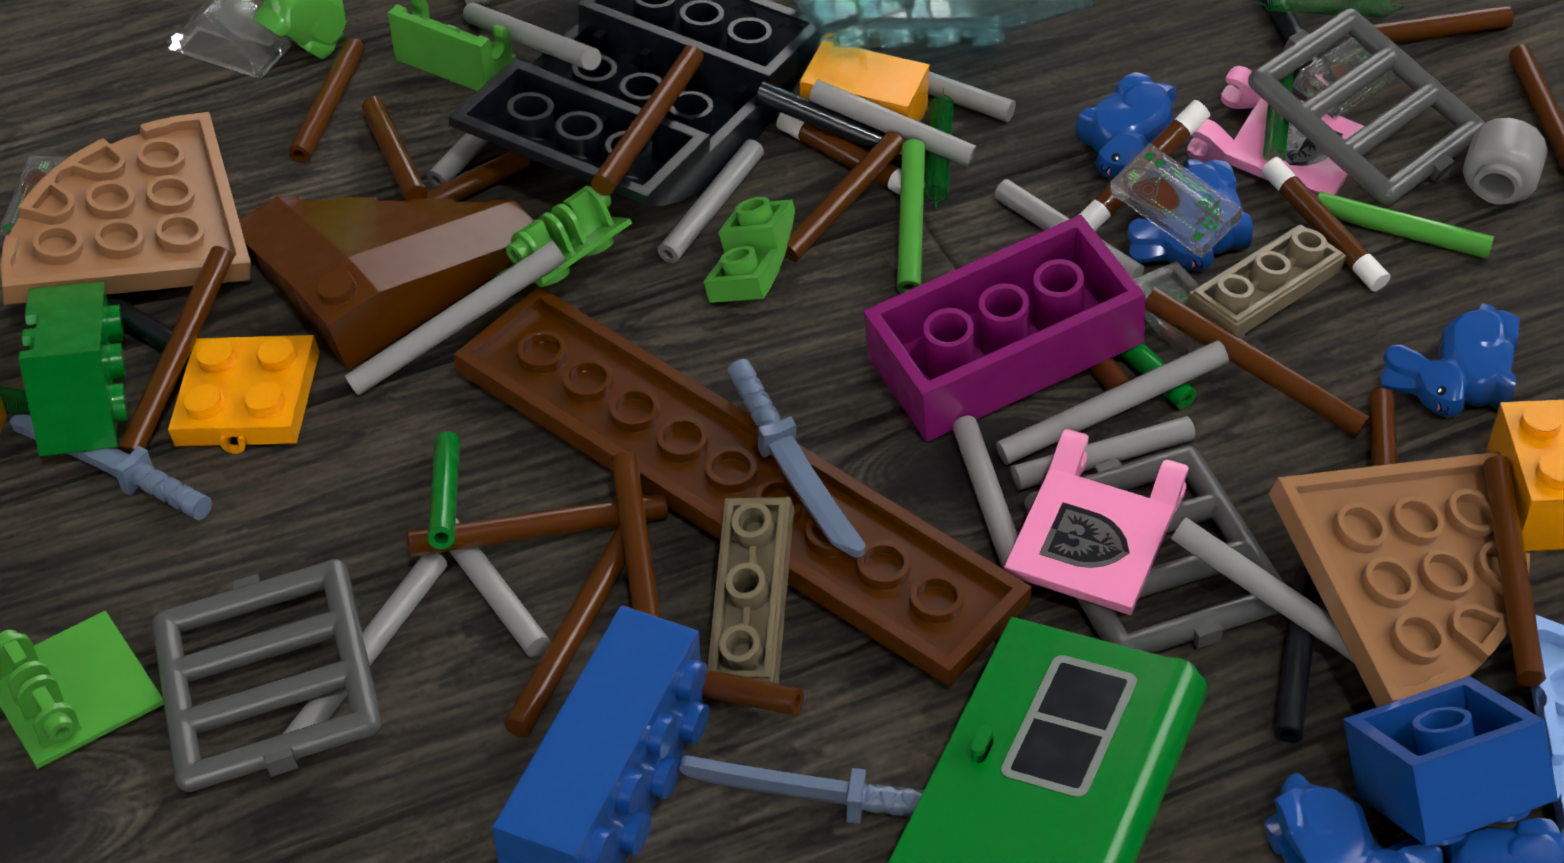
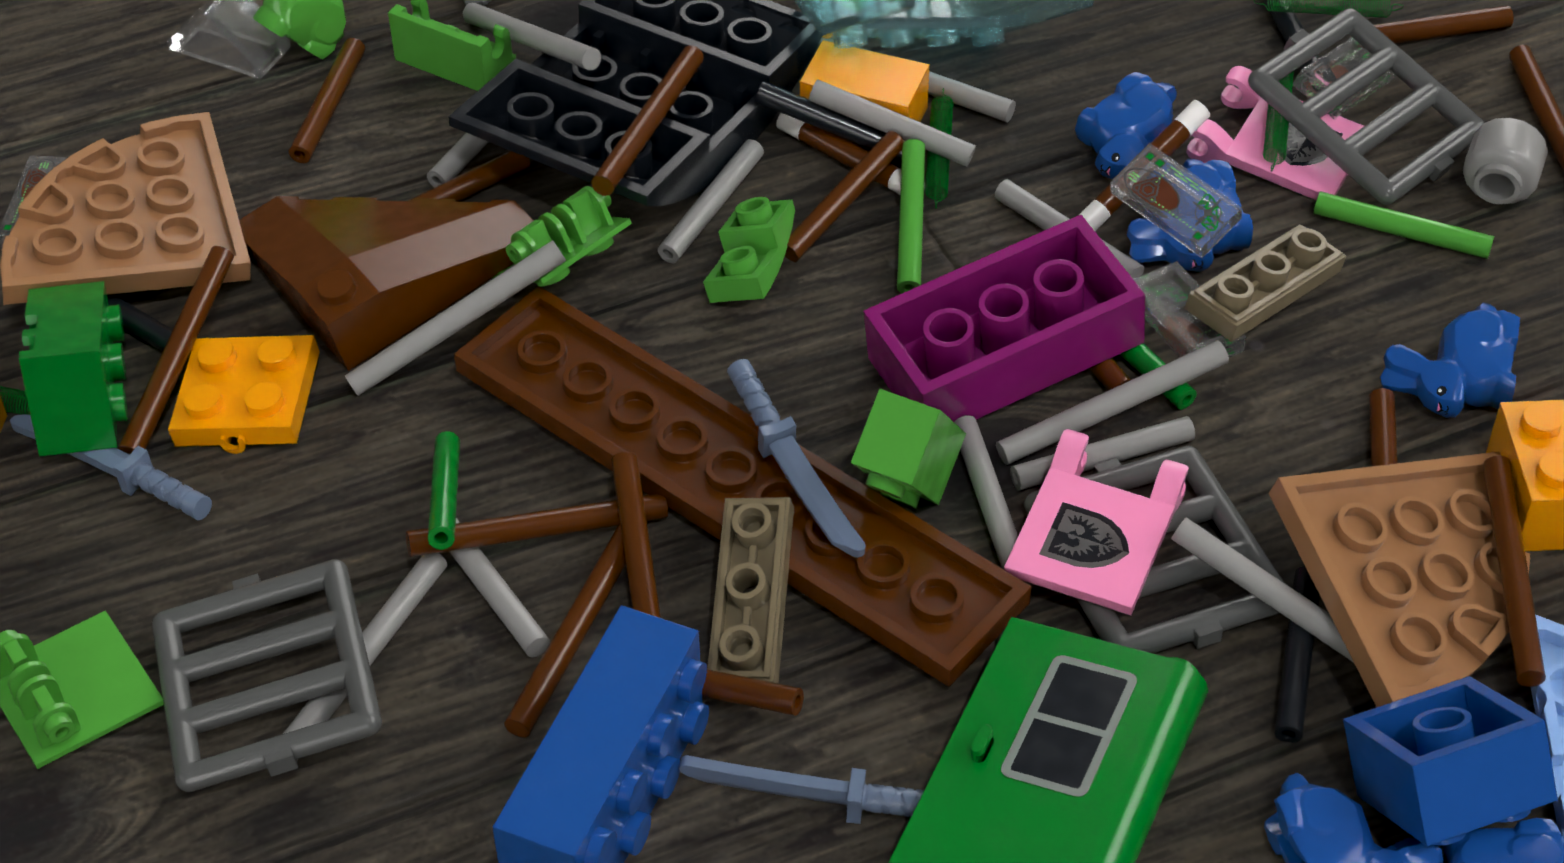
(393, 149): reddish brown bar -> none
(907, 449): none -> bright green brick
(1257, 363): reddish brown bar -> none
(1324, 222): reddish brown bar -> none

